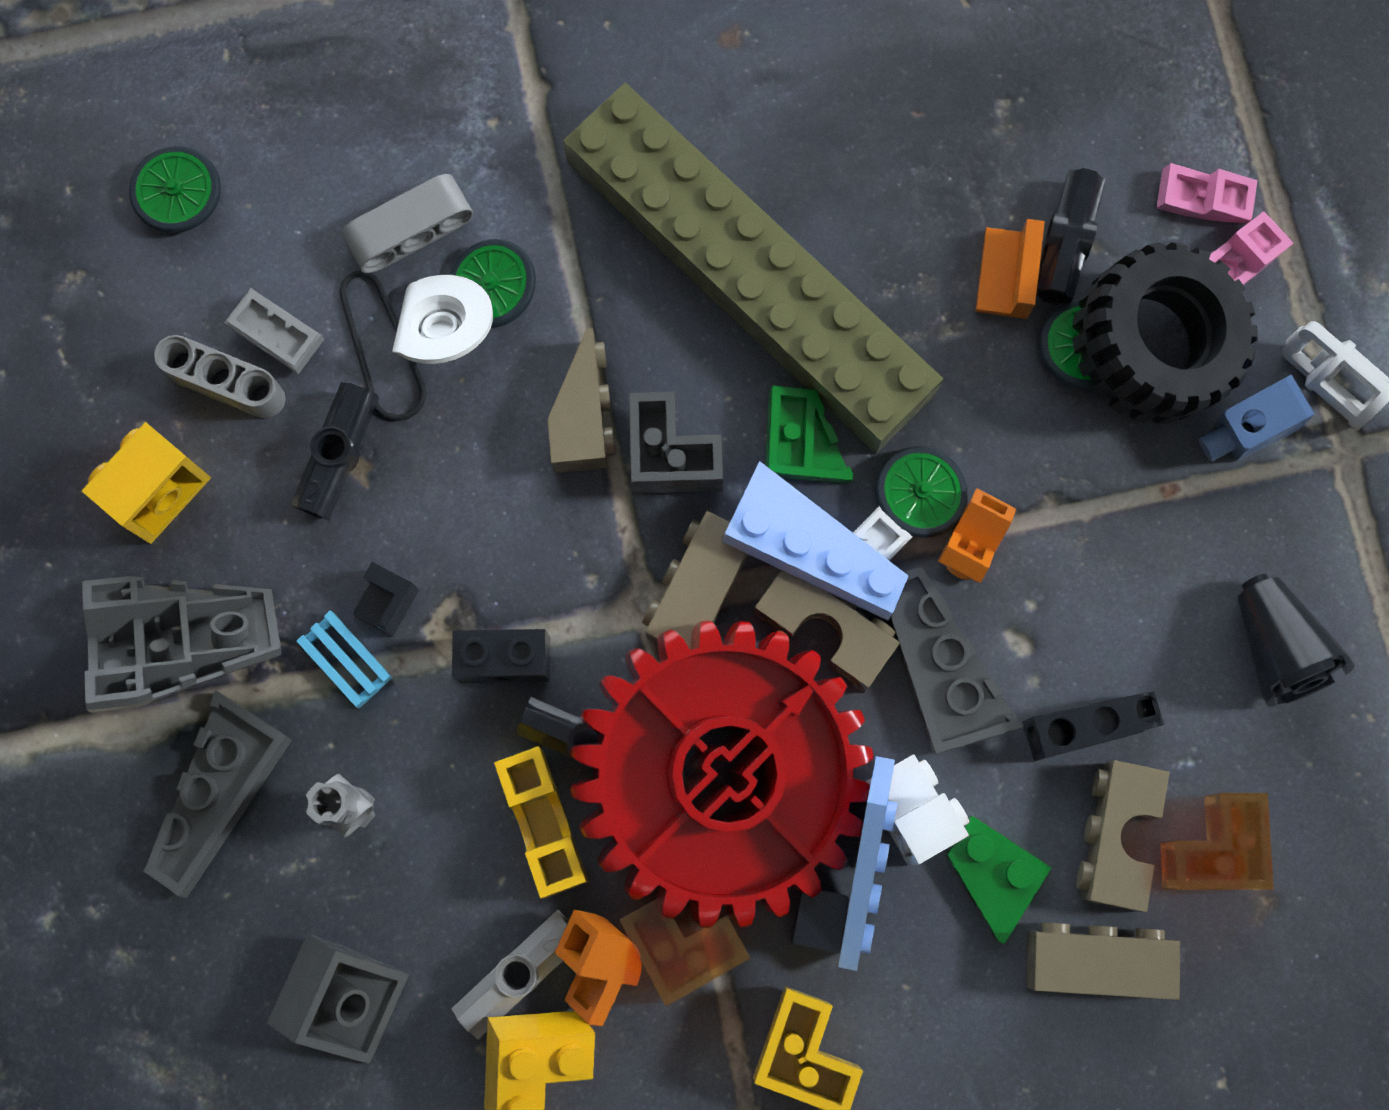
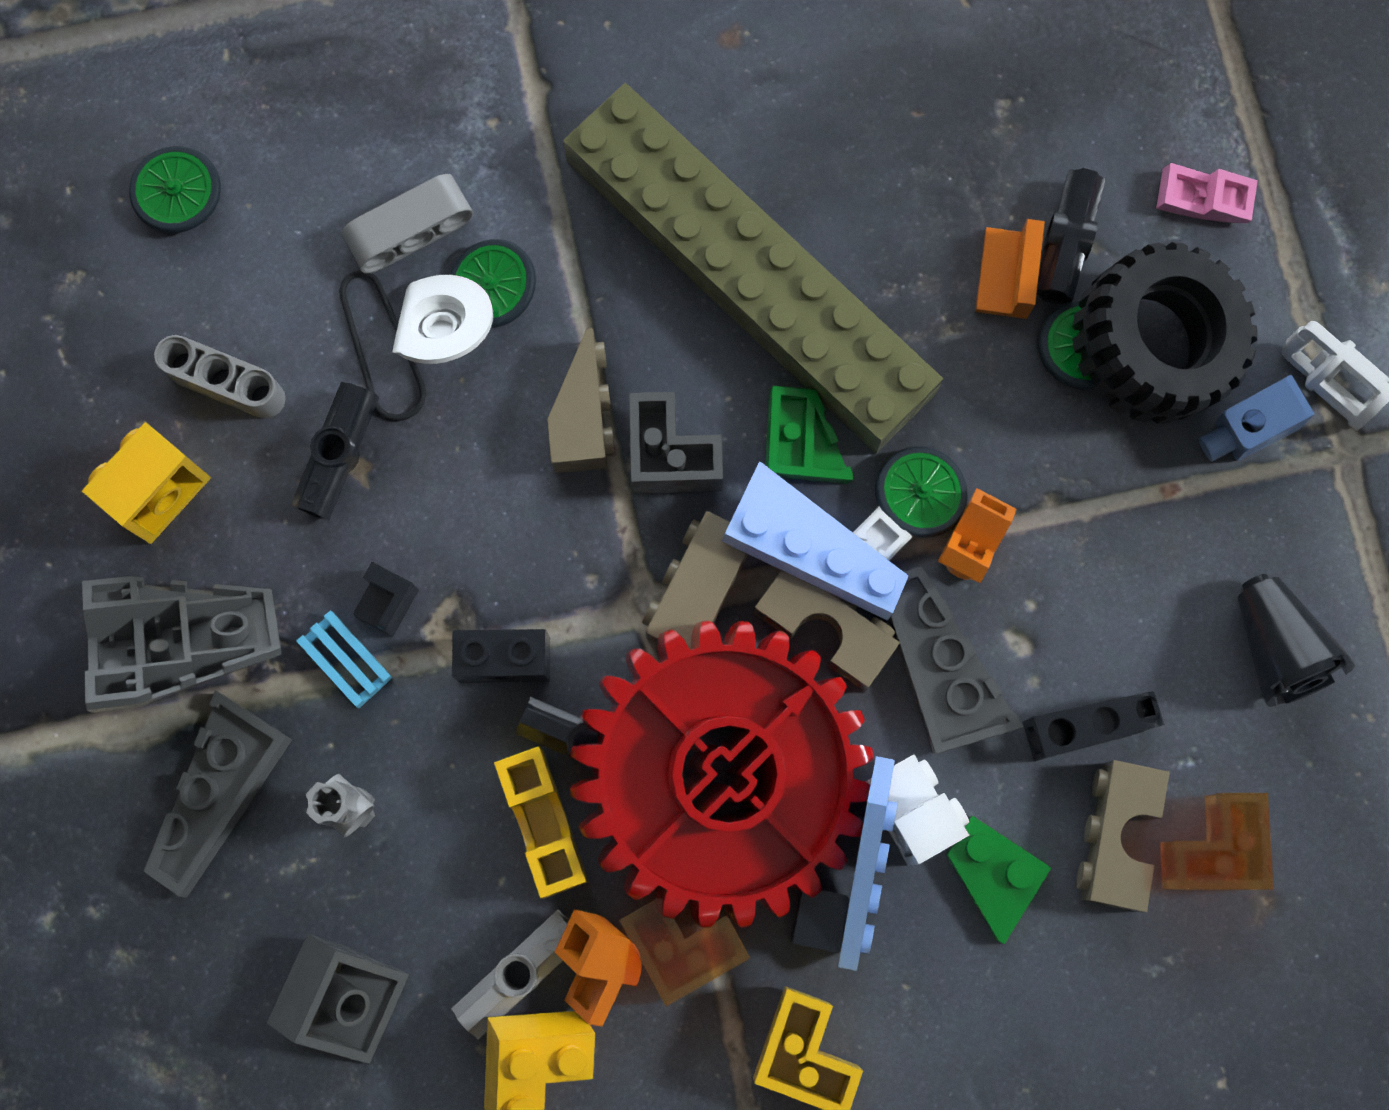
(274, 331): light grey plate -> none
(1103, 962): dark tan brick -> none
(1252, 248): bright pink slope -> none

